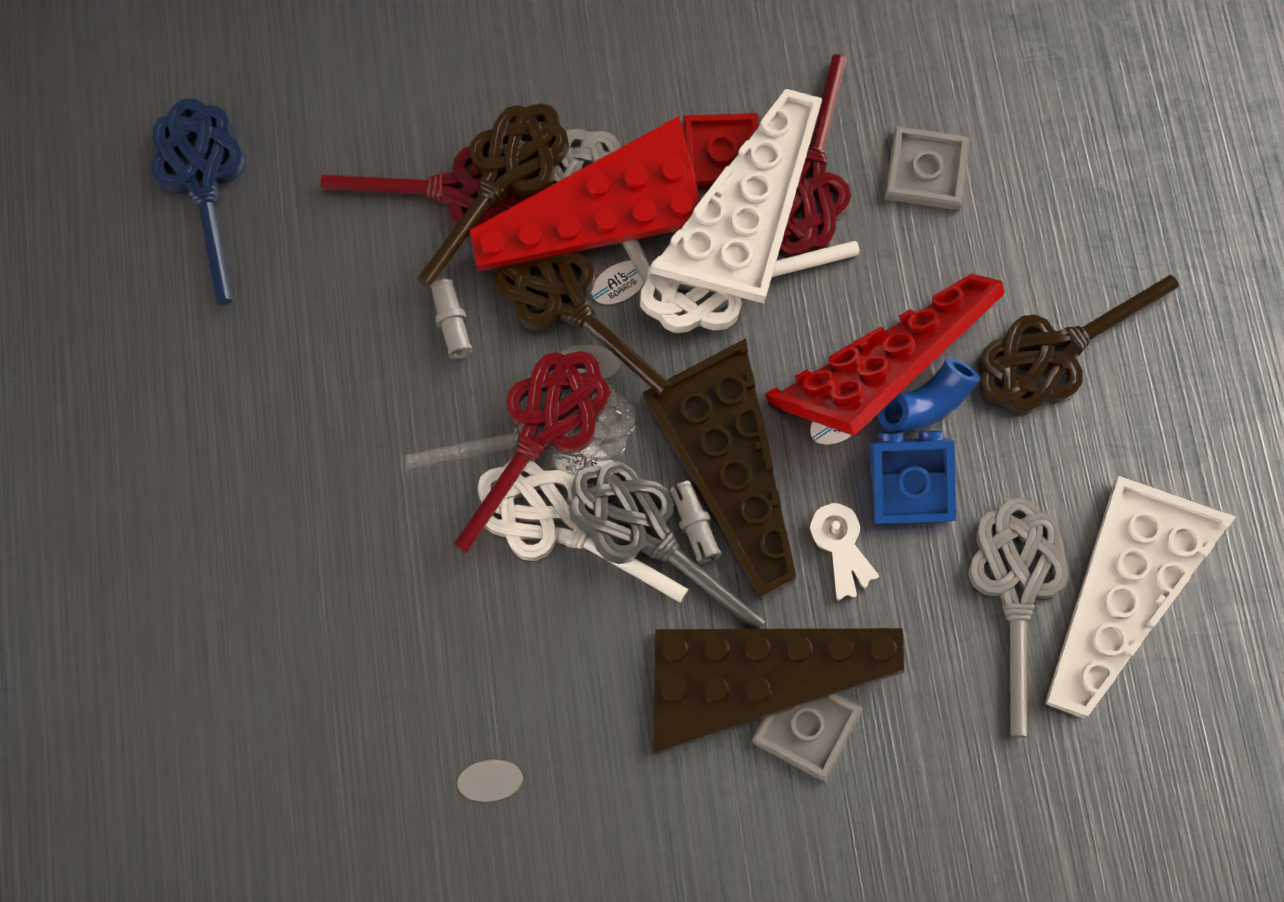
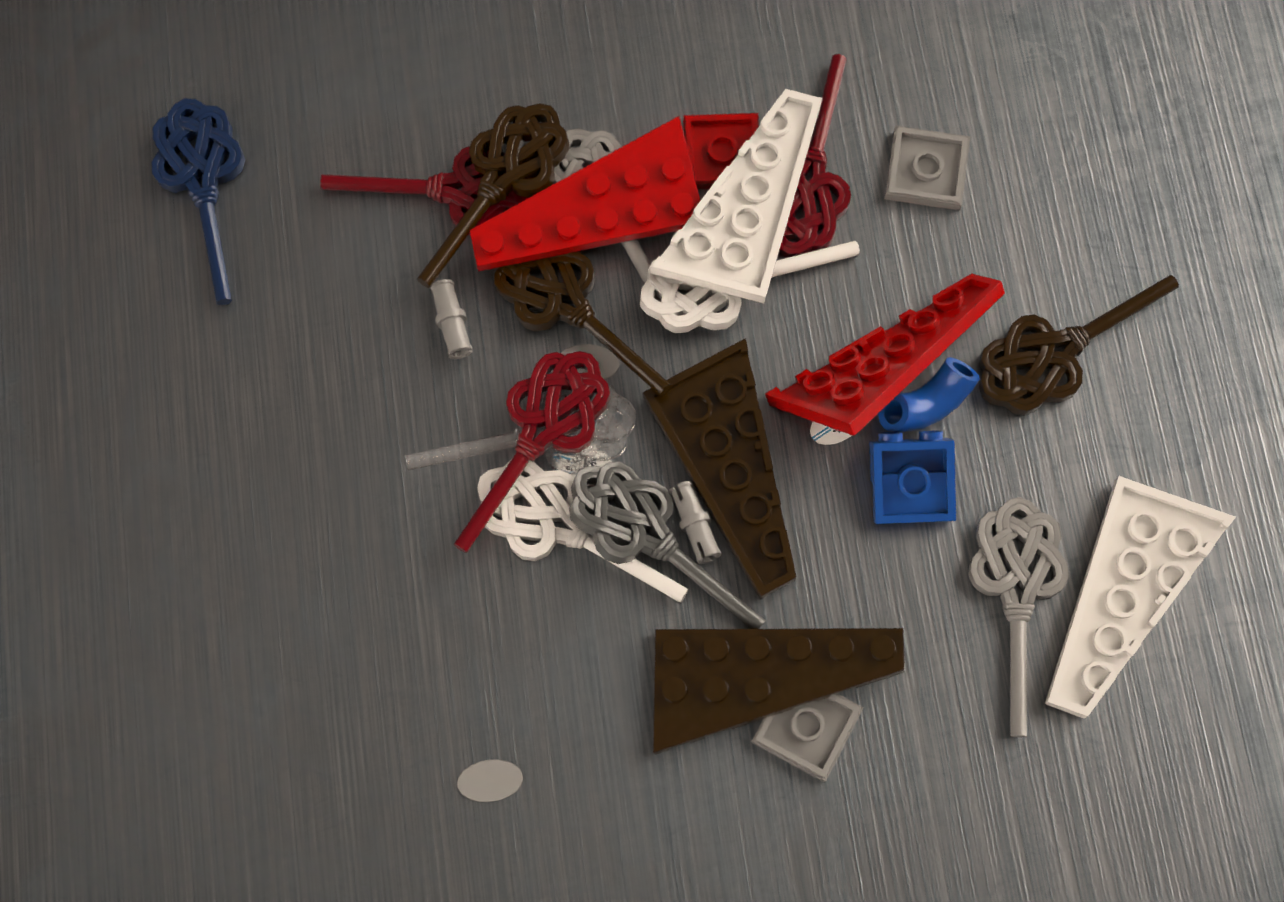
(617, 283): white sticker -> none
(836, 531): white piece -> none

